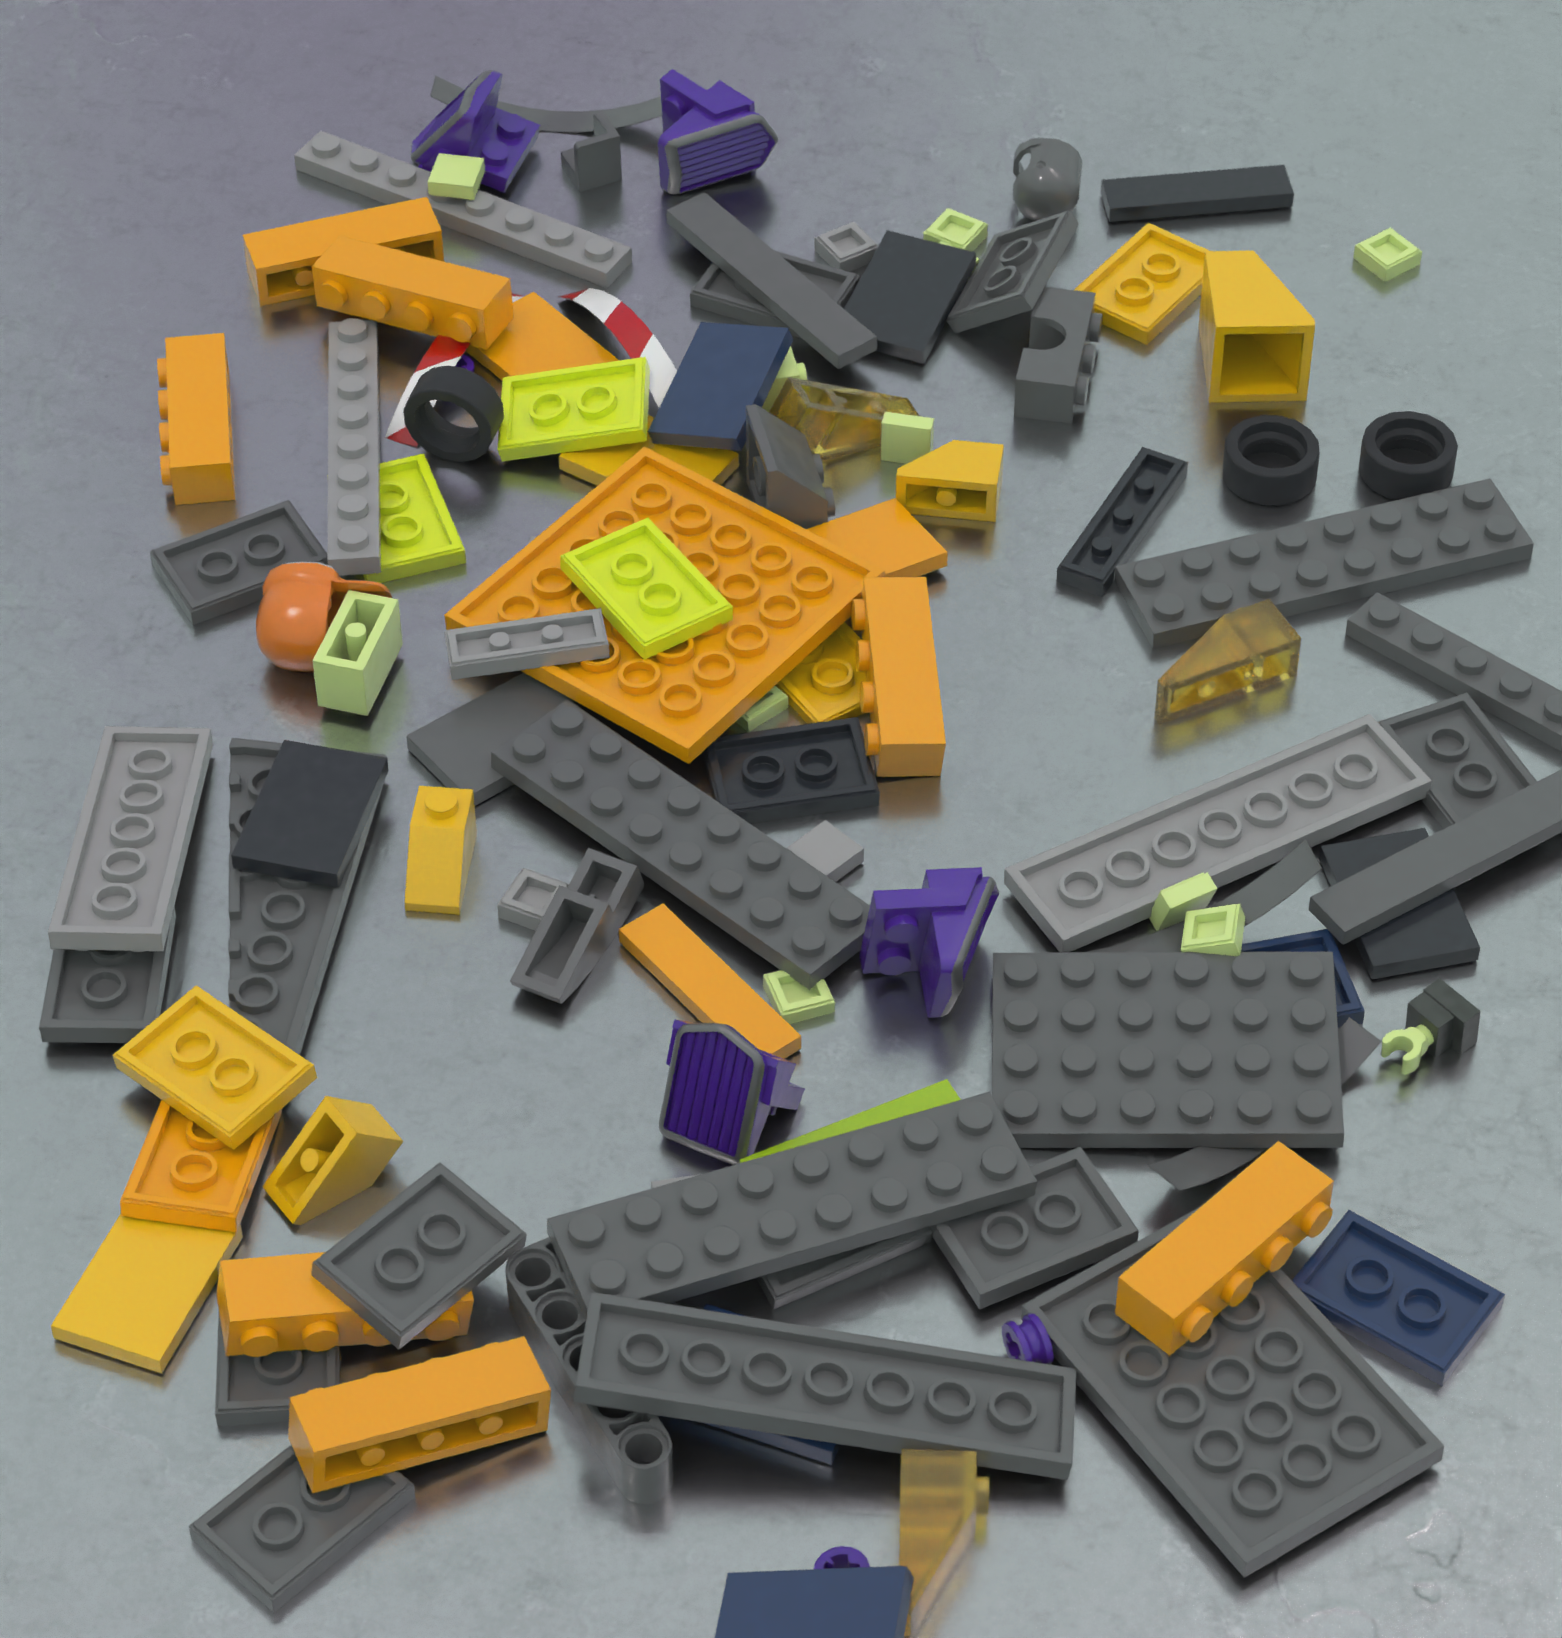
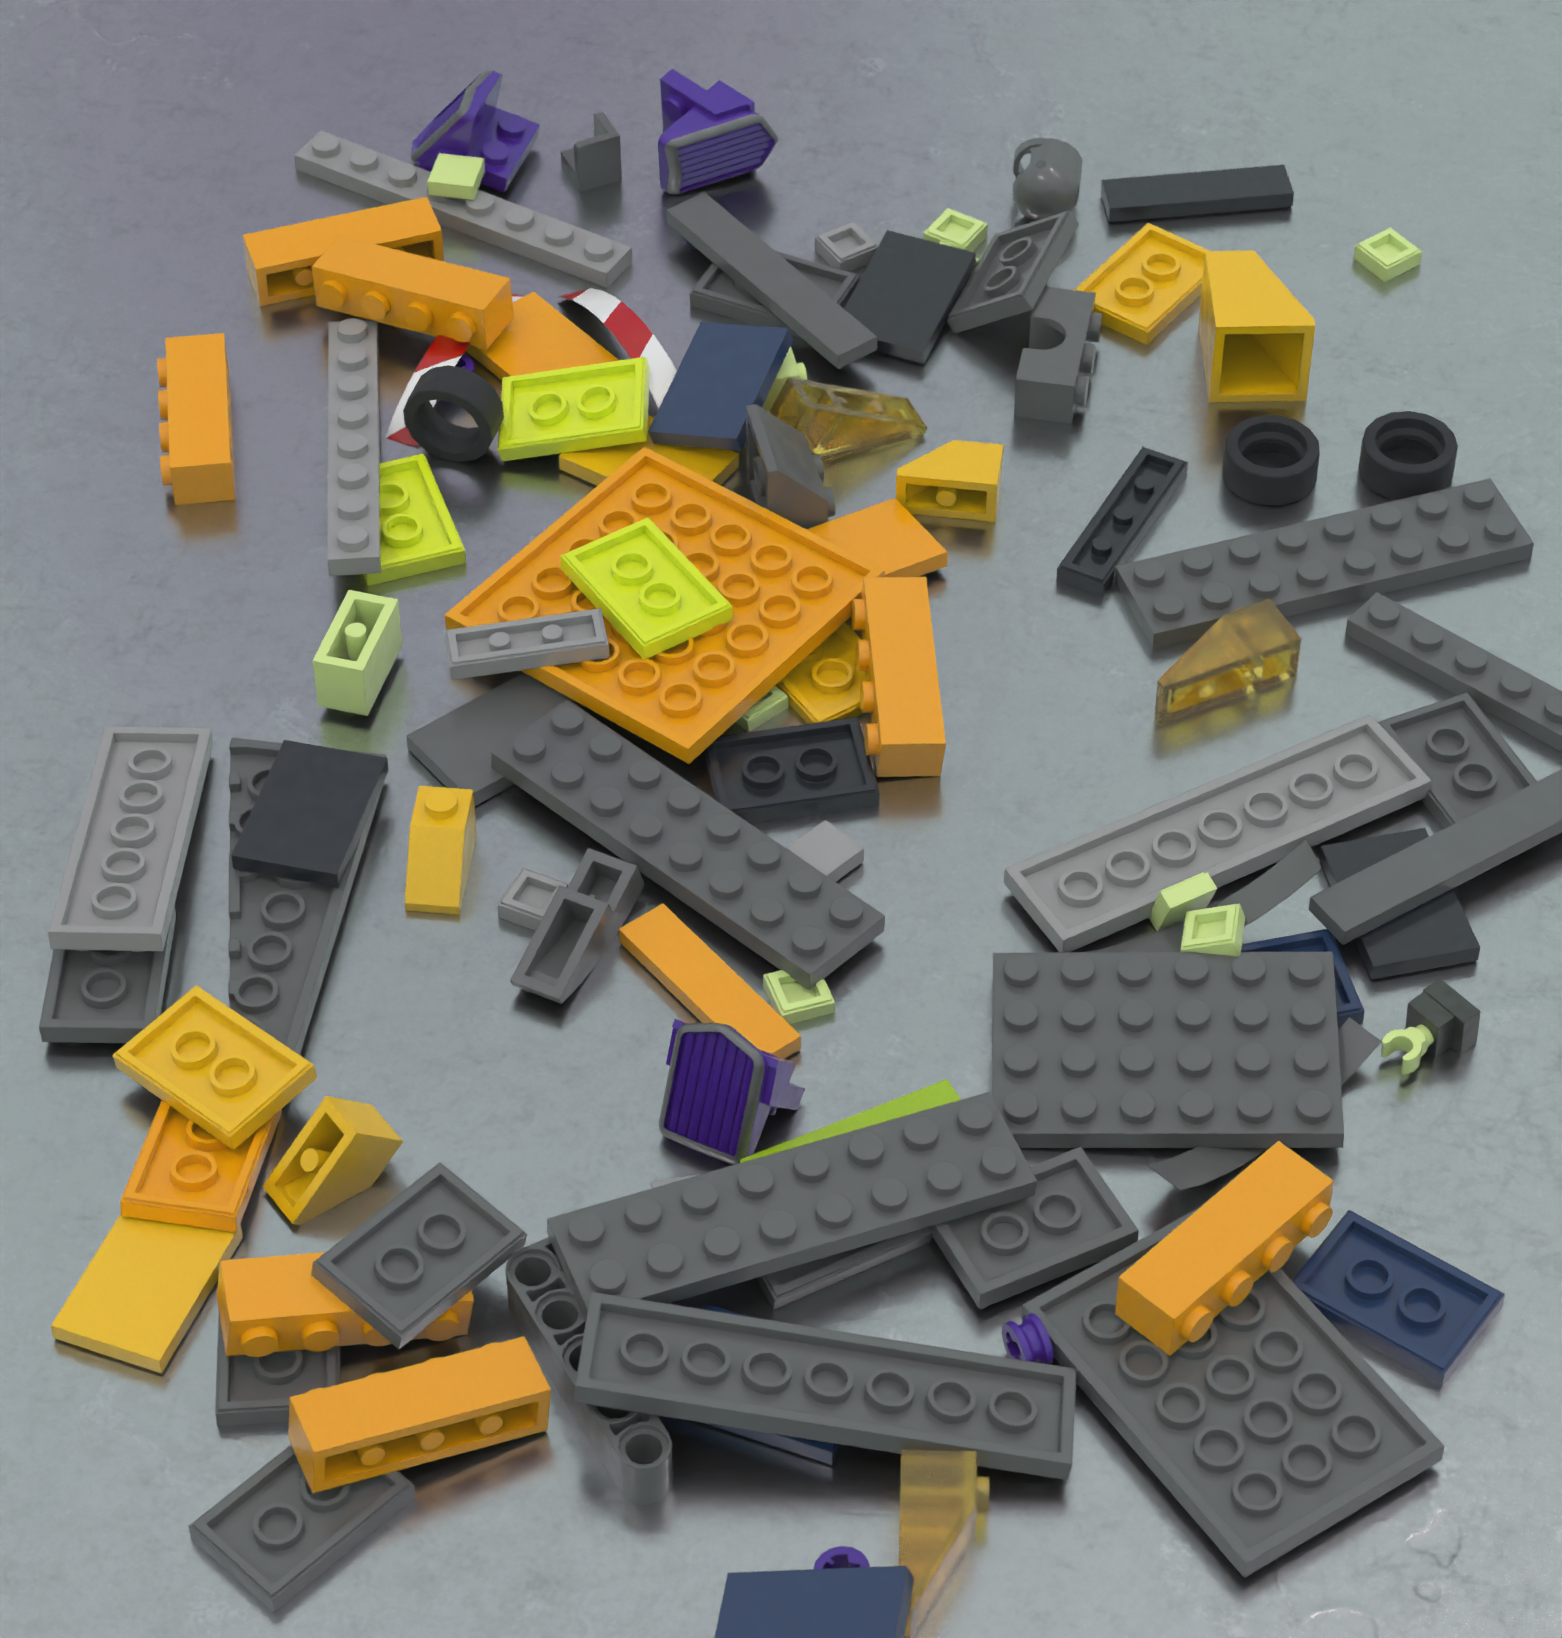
(230, 562): dark grey tile -> none
(299, 609): orange piece -> none
(562, 120): dark grey sticker -> none
(905, 437): yellowish green tile -> none
(930, 931): dark purple piece -> none

